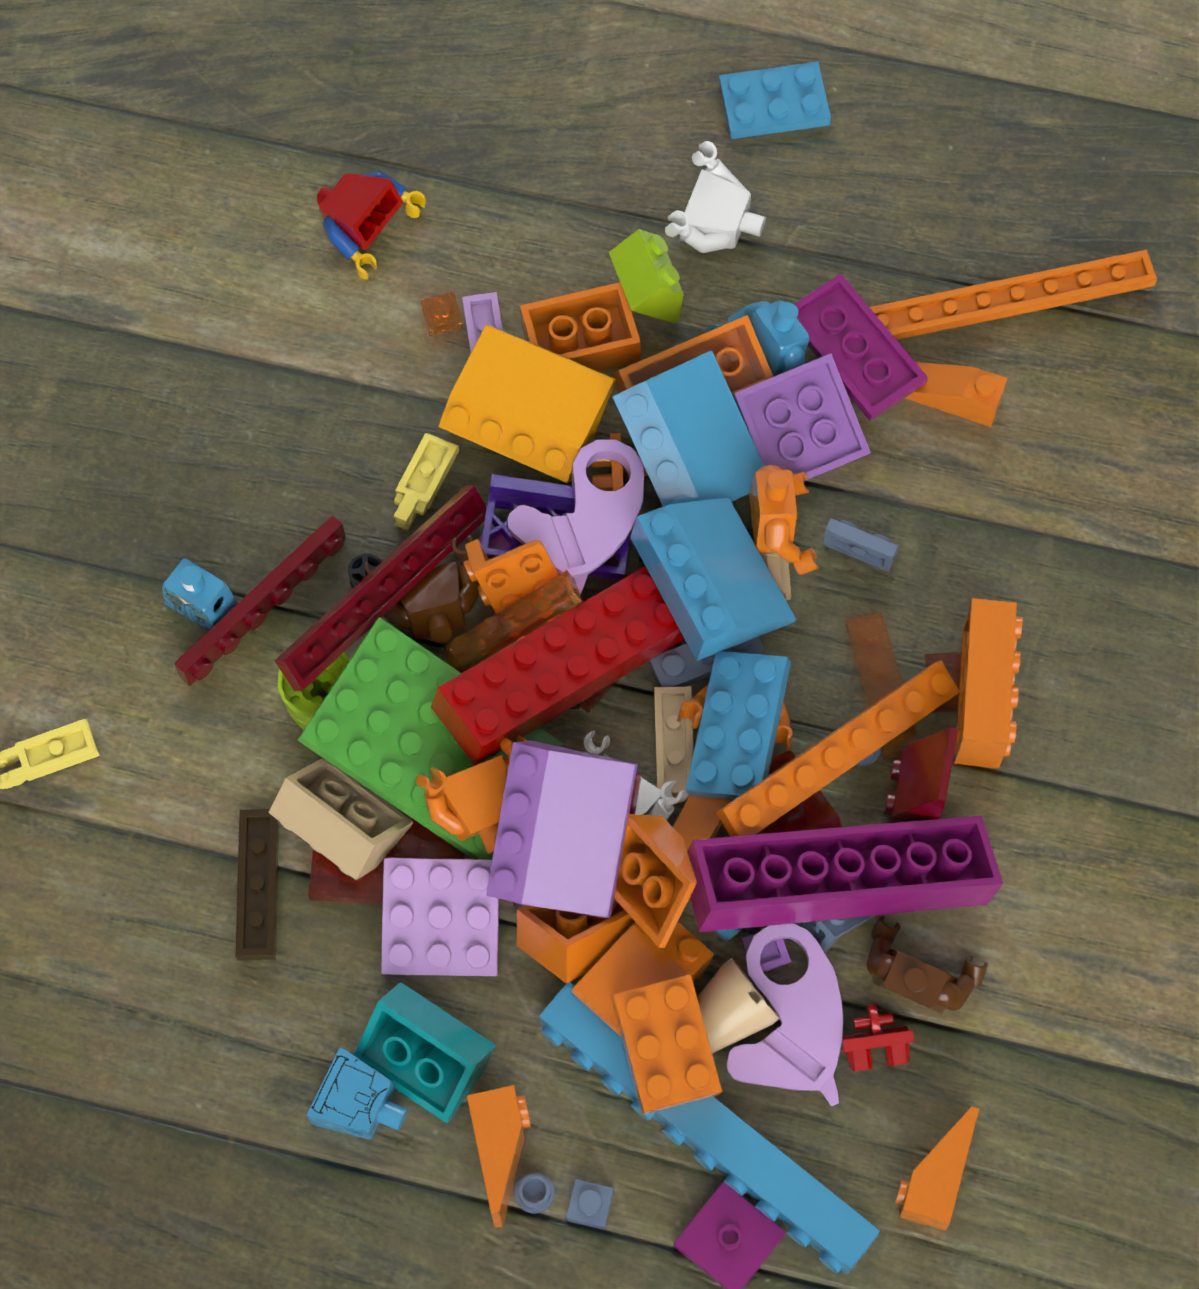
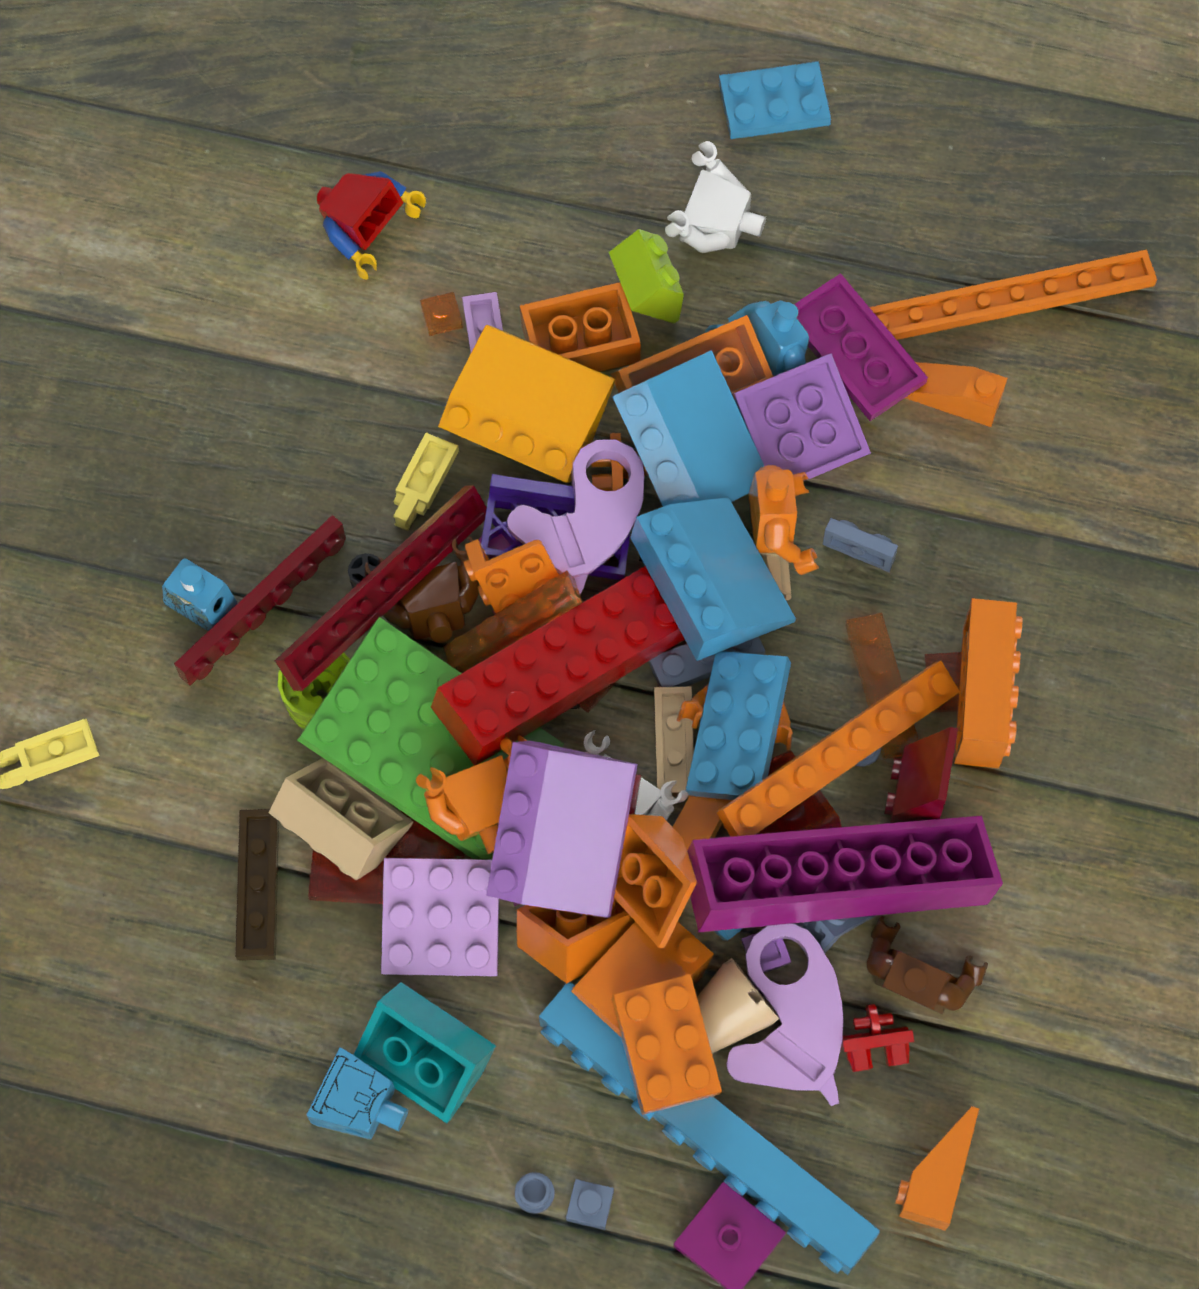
(500, 1139): orange slope -> none

